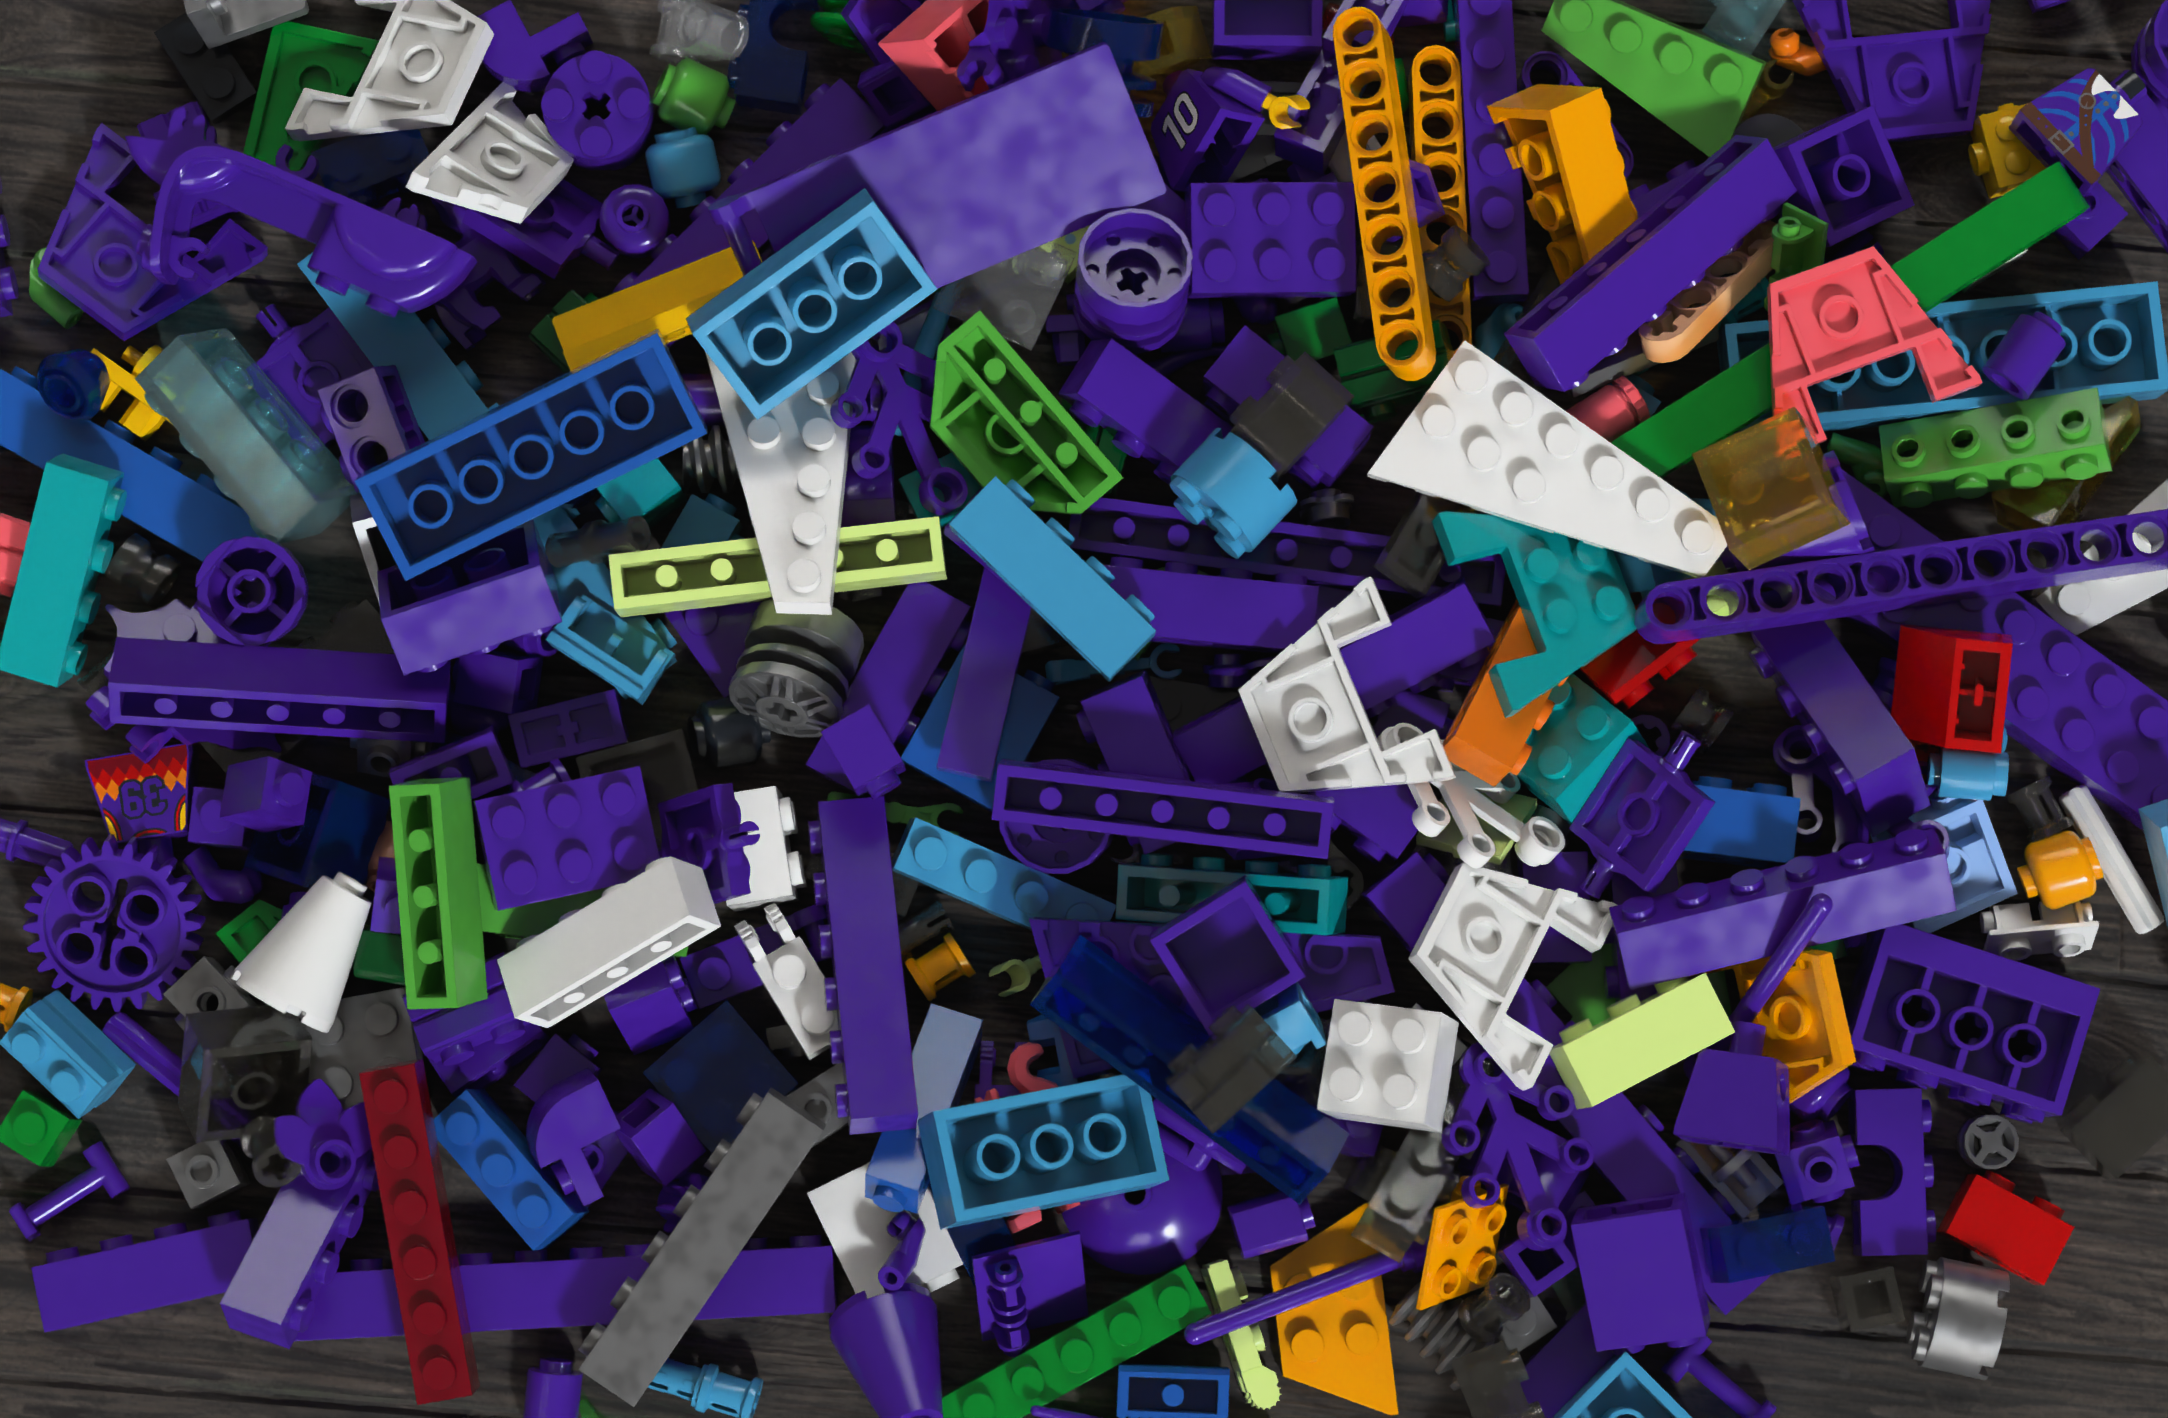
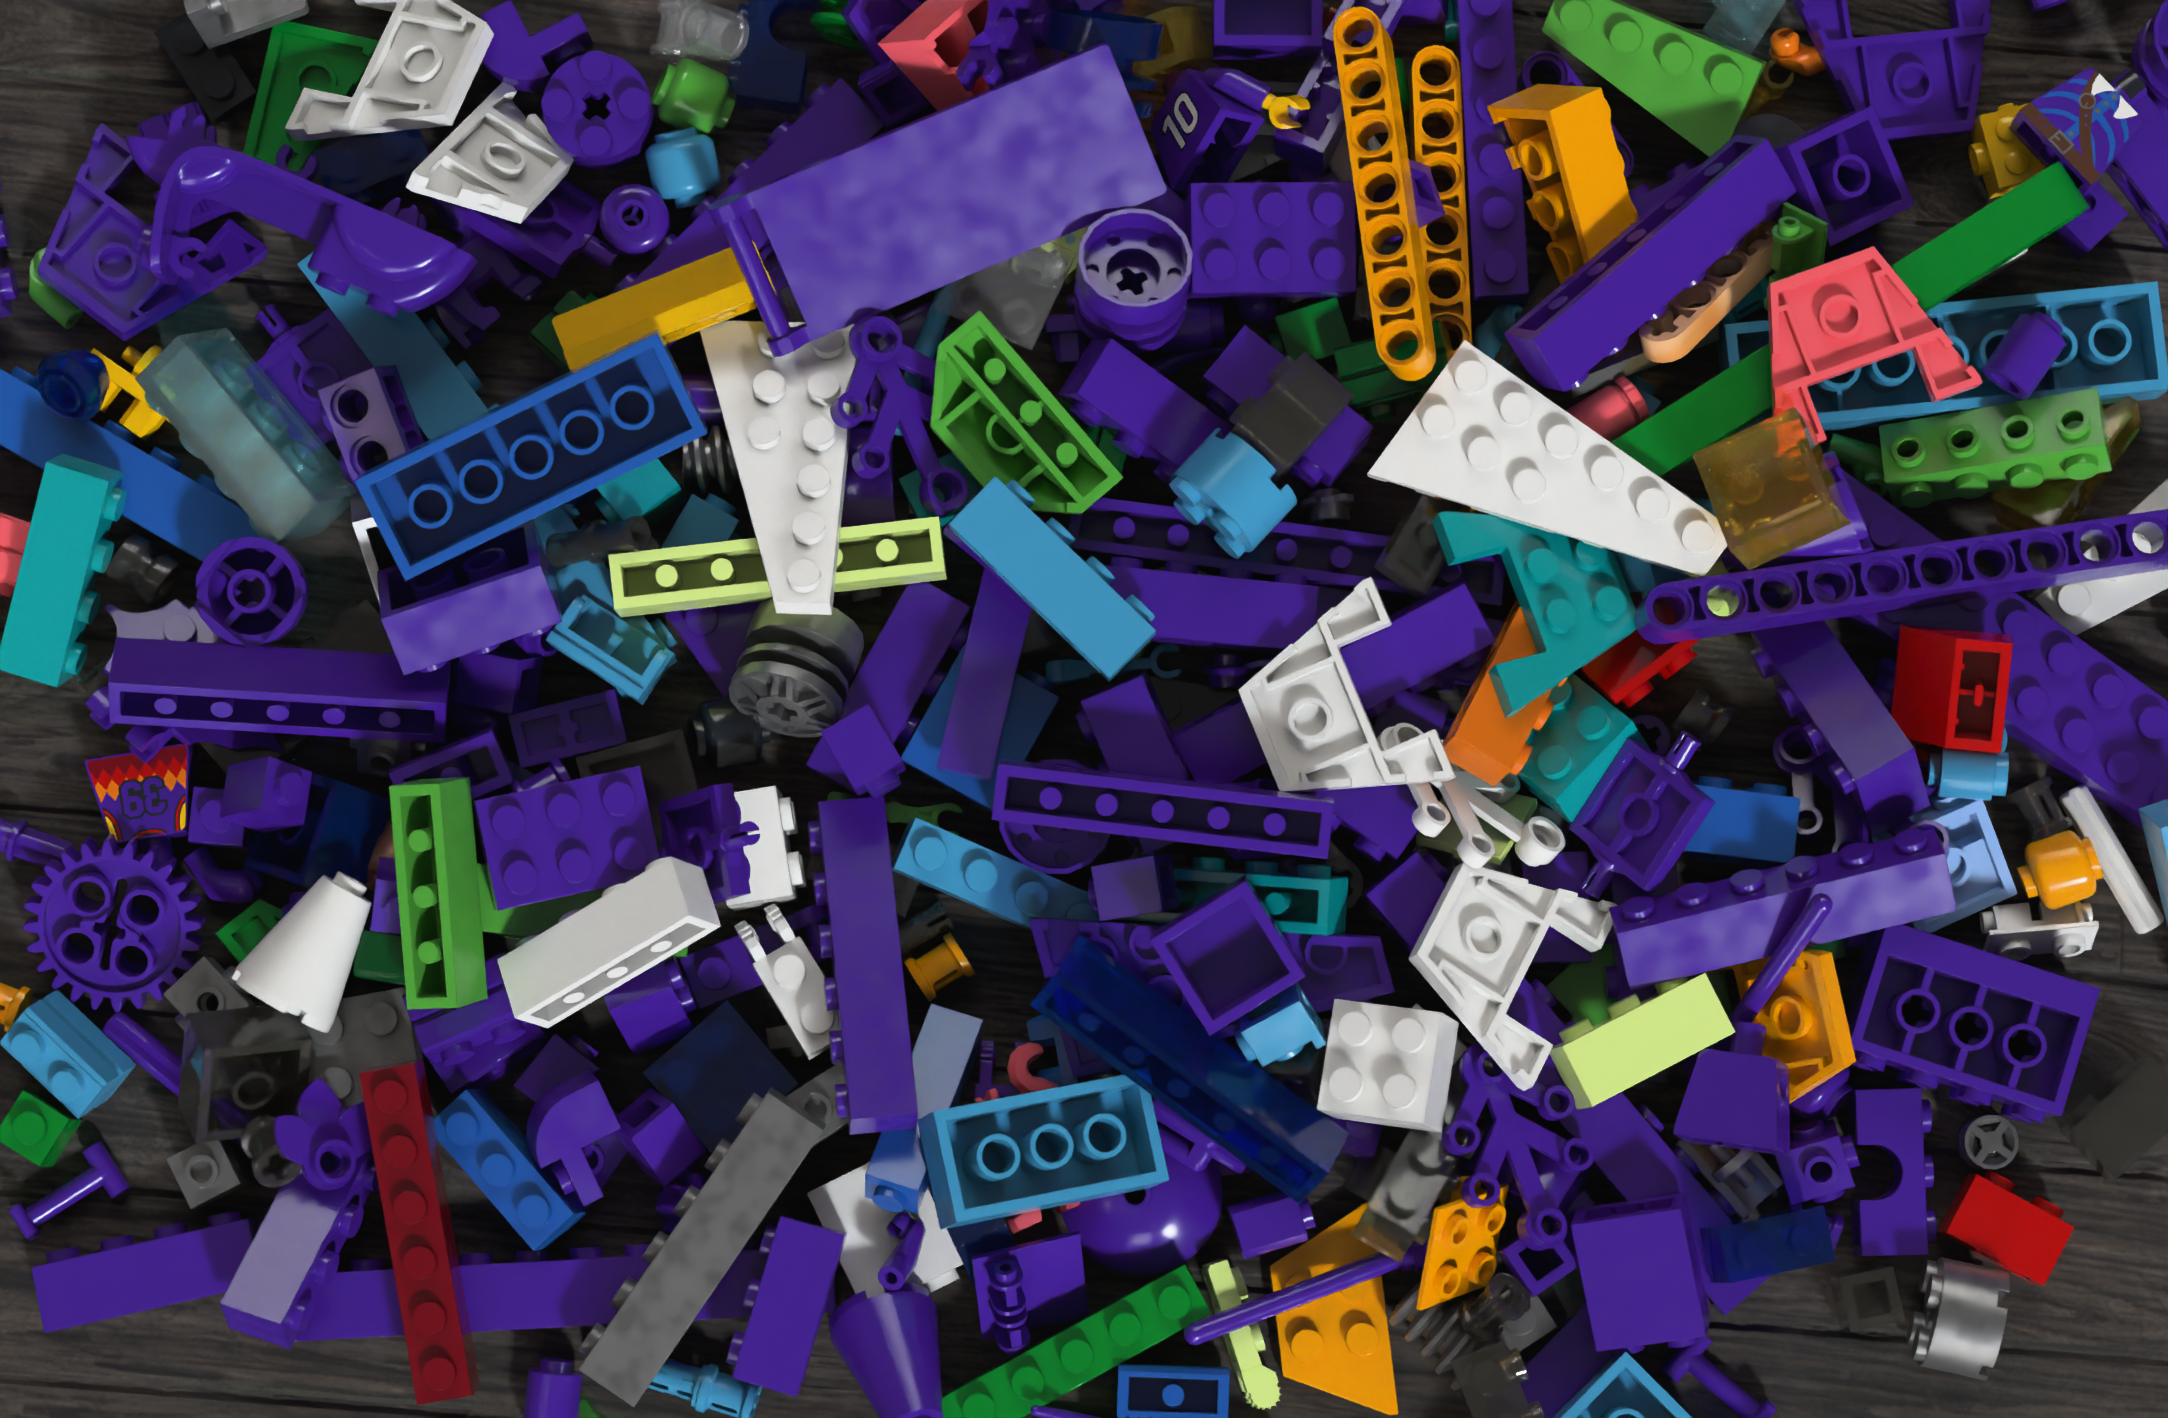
(786, 1305): none -> dark purple brick
(810, 304): dark azure brick -> none
(1019, 972): yellowish green hand -> none
(1133, 887): none -> dark purple brick
(1228, 1066): clear smoke brick -> none
(1453, 263): clear smoke wheel -> none

